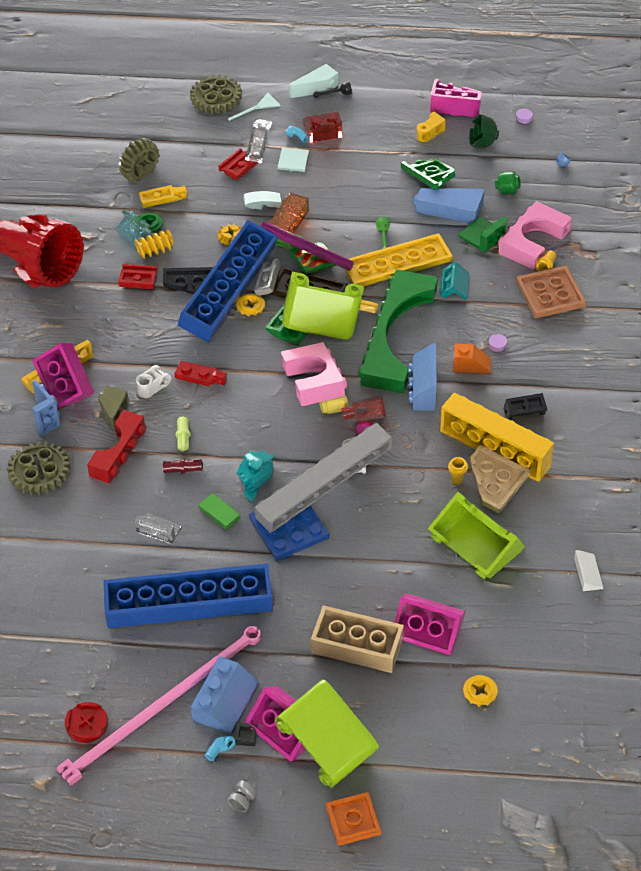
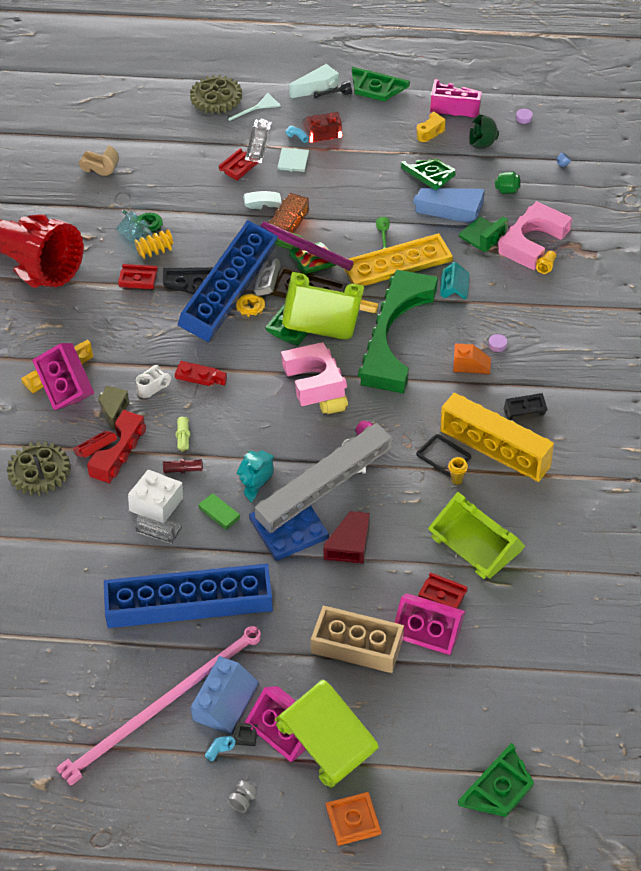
(45, 412): medium blue bracket -> none
(86, 722): red tile -> none
(95, 443): none -> red plate
(101, 164): none -> tan animal
(139, 159): olive gear -> none
(155, 496): none -> white brick
(162, 195): yellow hinge -> none
(224, 235): yellow gear -> none
(349, 539): none -> dark red slope
(374, 409): clear red torso -> none
(377, 85): none -> green wing
(424, 379): medium blue slope -> none
(443, 591): none -> red plate
(449, 443): none -> black piece
(479, 682): yellow gear -> none
(496, 478): tan plate -> none
(499, 786): none -> green wing
(550, 292): nougat plate -> none
(587, 571): white slope -> none

